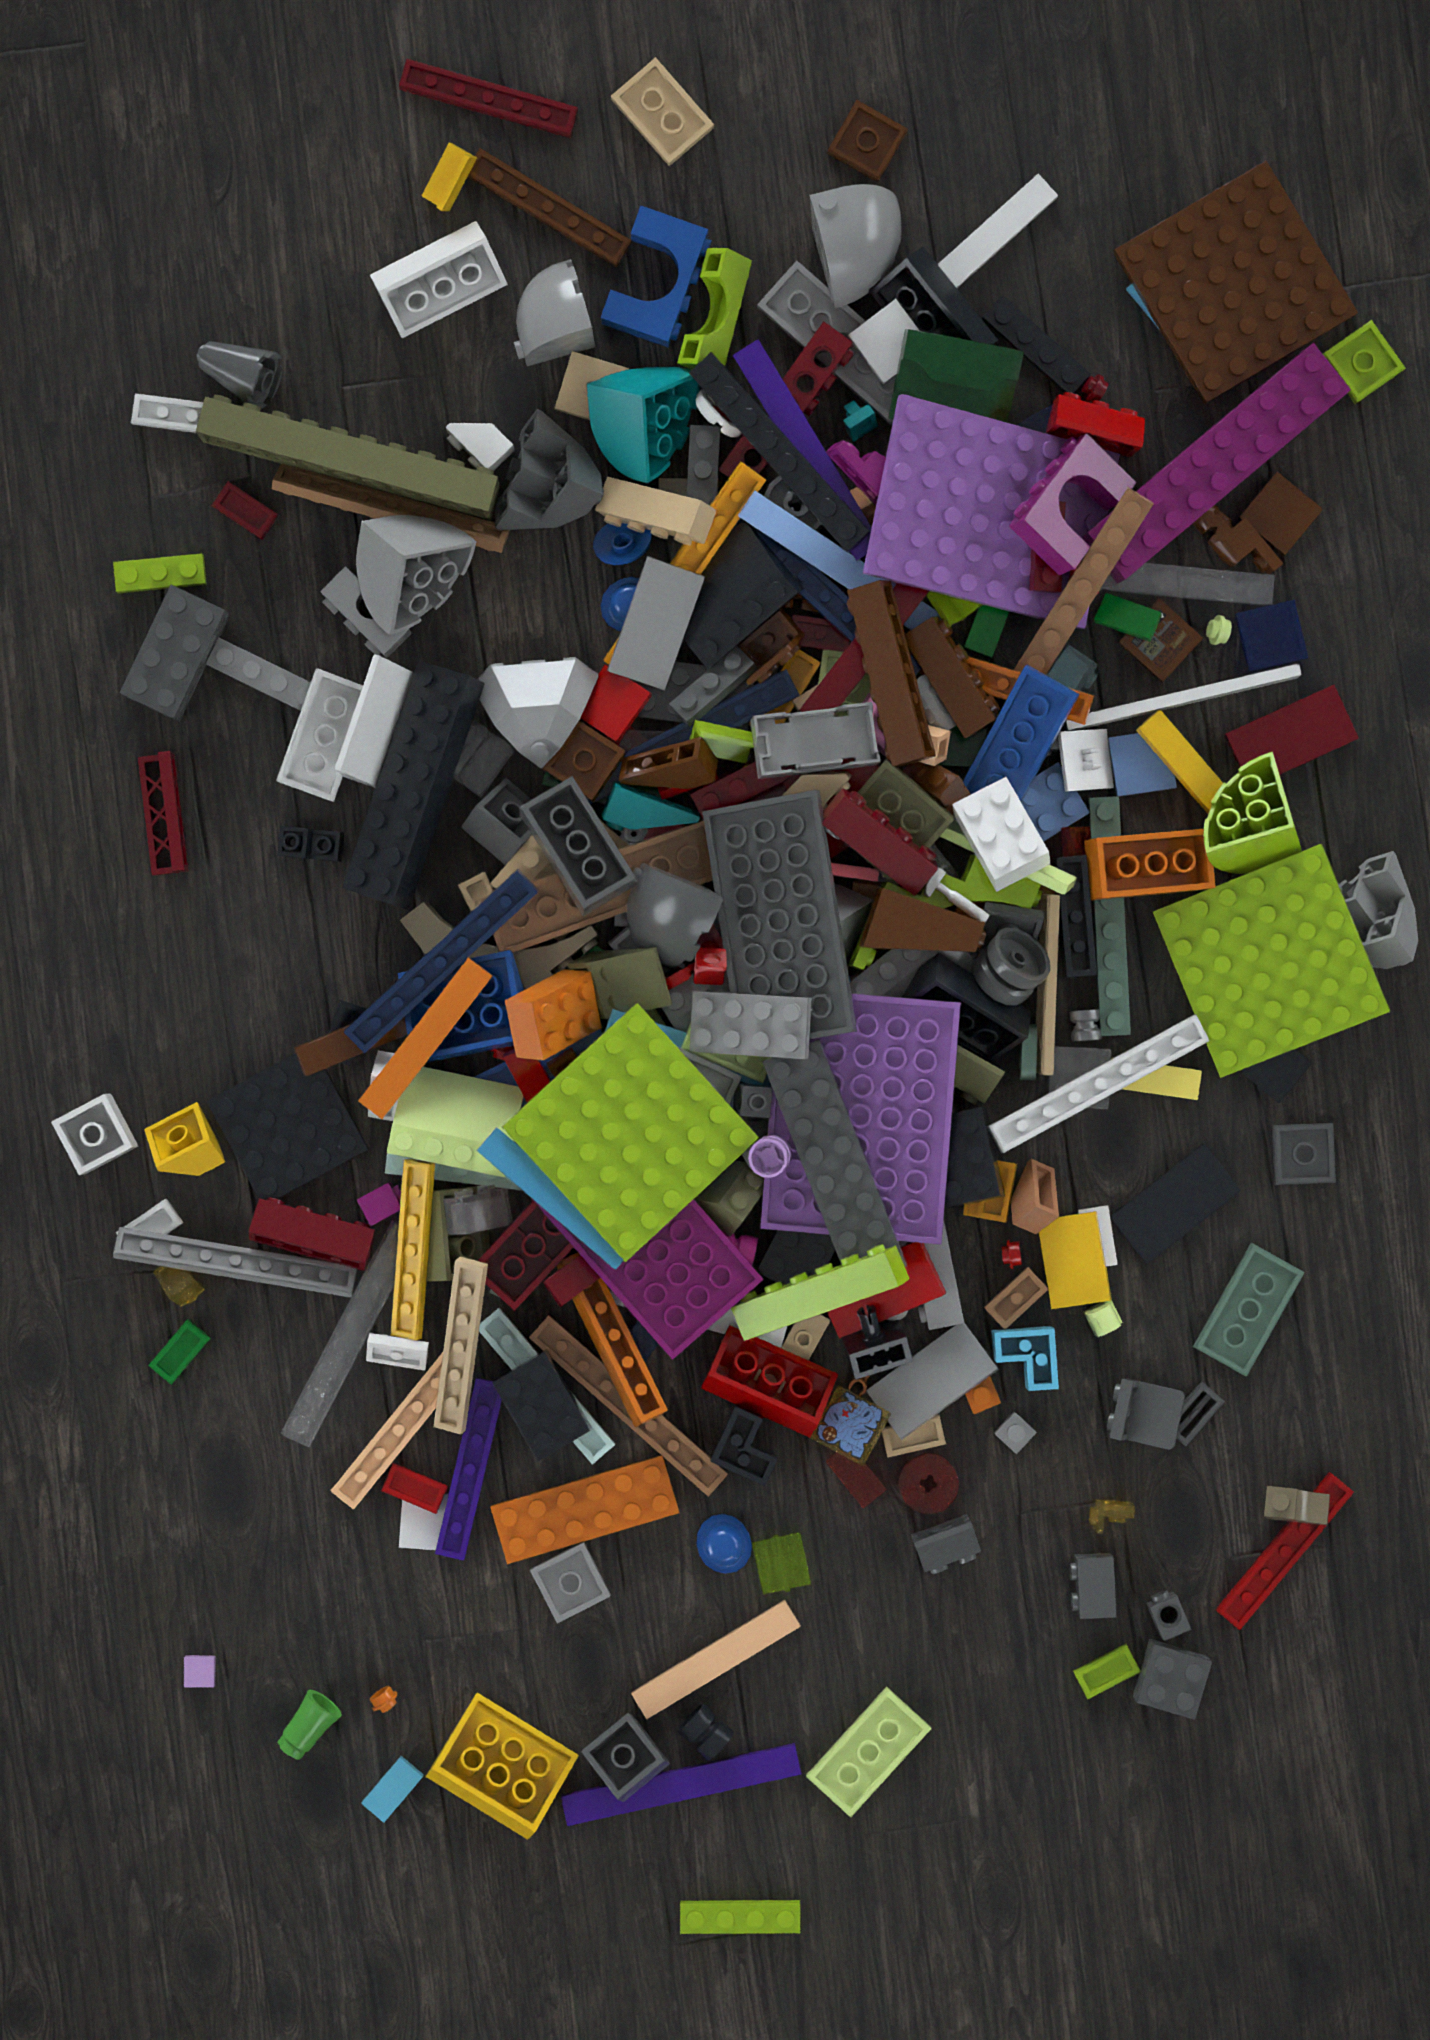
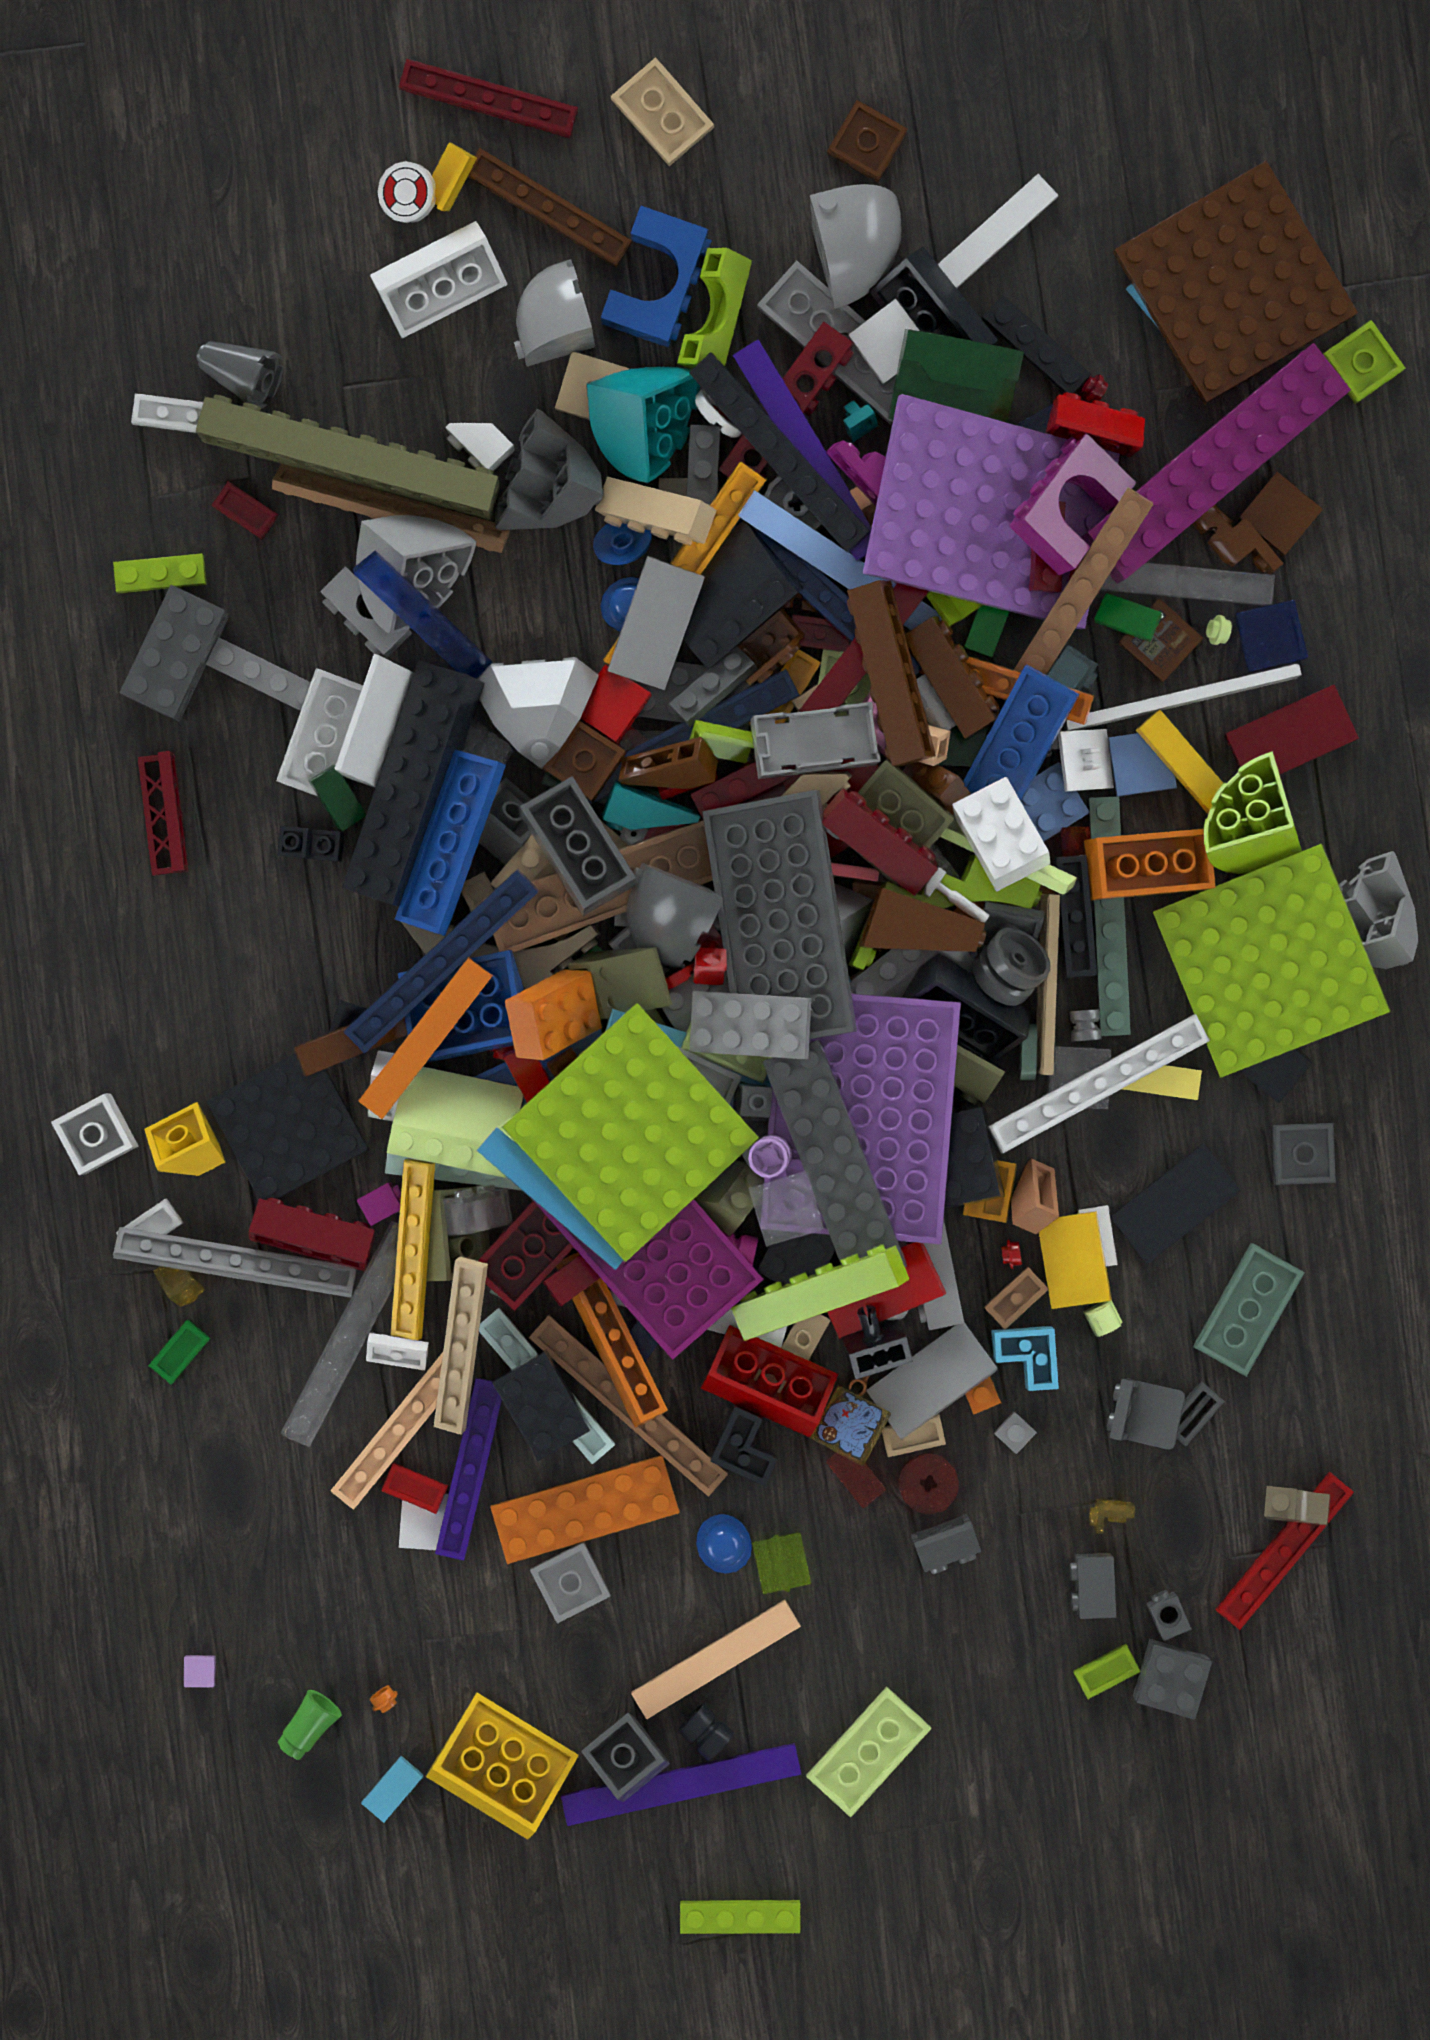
(337, 798): none -> dark green tile
(407, 192): none -> tile
(421, 615): none -> clear blue tile
(450, 842): none -> blue plate
(786, 1208): none -> clear plate

